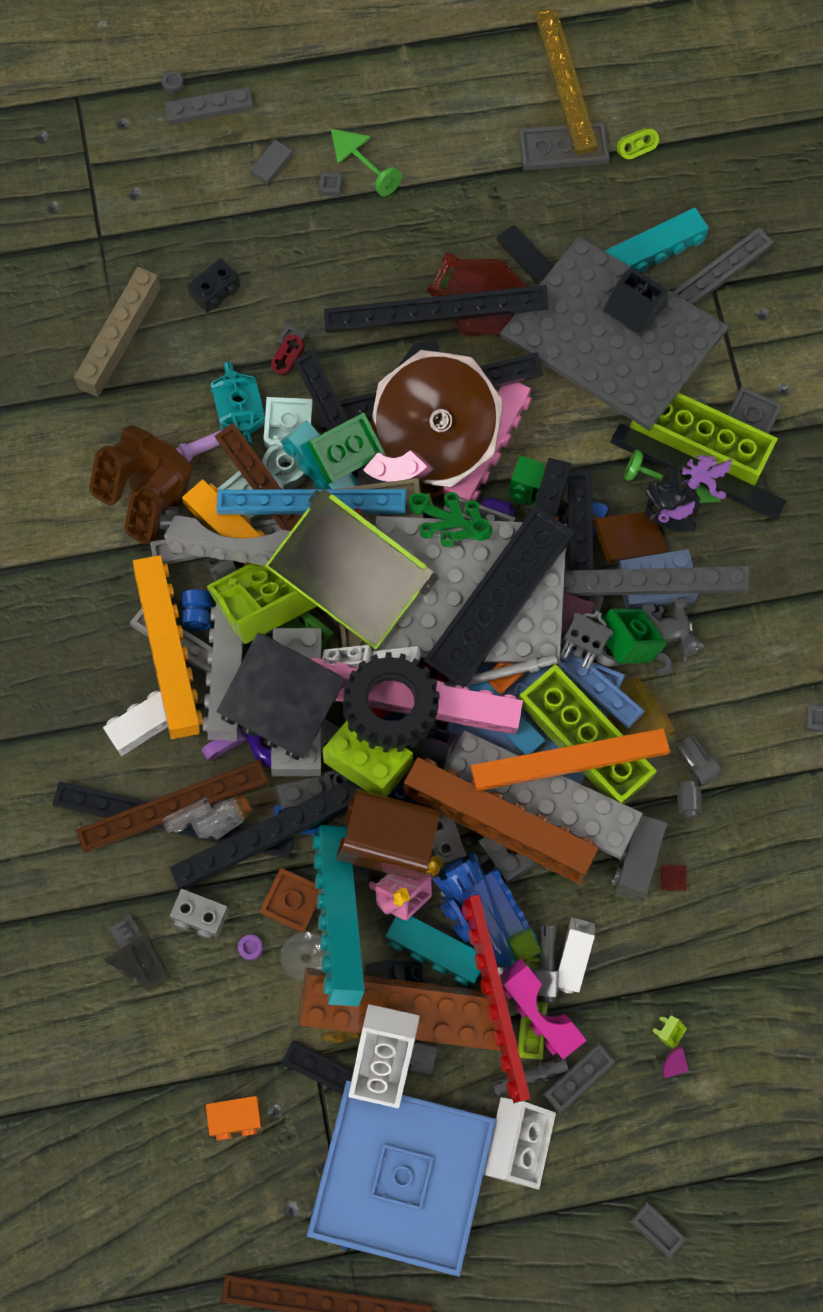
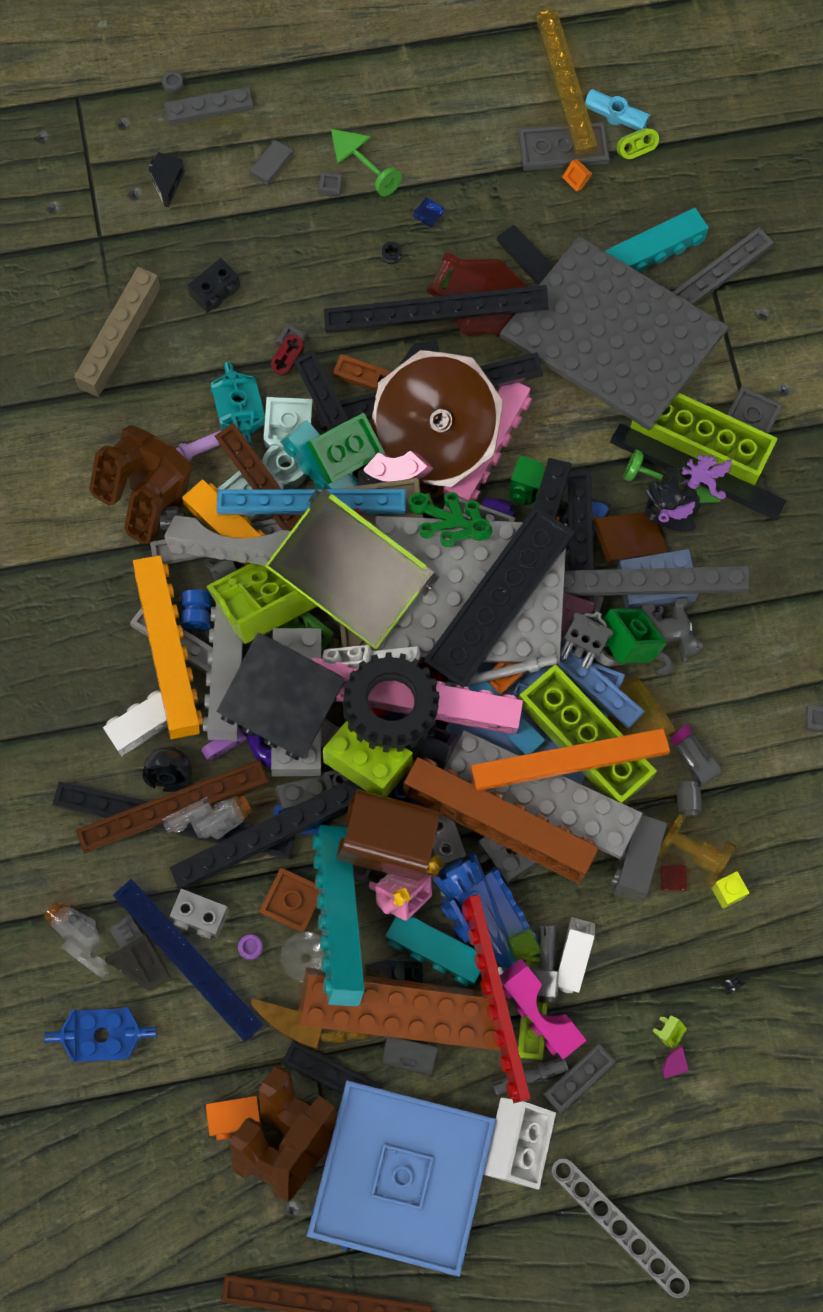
(80, 934): none -> clear plate
(80, 1032): none -> blue plate
(166, 176): none -> black slope
(167, 769): none -> black cylinder
(188, 960): none -> clear blue plate
(286, 1022): none -> pearl gold slope
(299, 1121): none -> reddish brown piece
(359, 372): none -> dark orange plate
(383, 1056): white brick -> none
(396, 249): none -> black bush
(428, 212): none -> clear blue plate
(577, 175): none -> orange tile
(624, 115): none -> medium azure piece
(632, 1232): none -> light grey beam
(636, 301): black slope -> none
(658, 1230): dark grey tile -> none
(681, 735): none -> magenta tile
(704, 855): none -> clear yellow piece
(730, 890): none -> neon yellow brick
(733, 984): none -> black bush

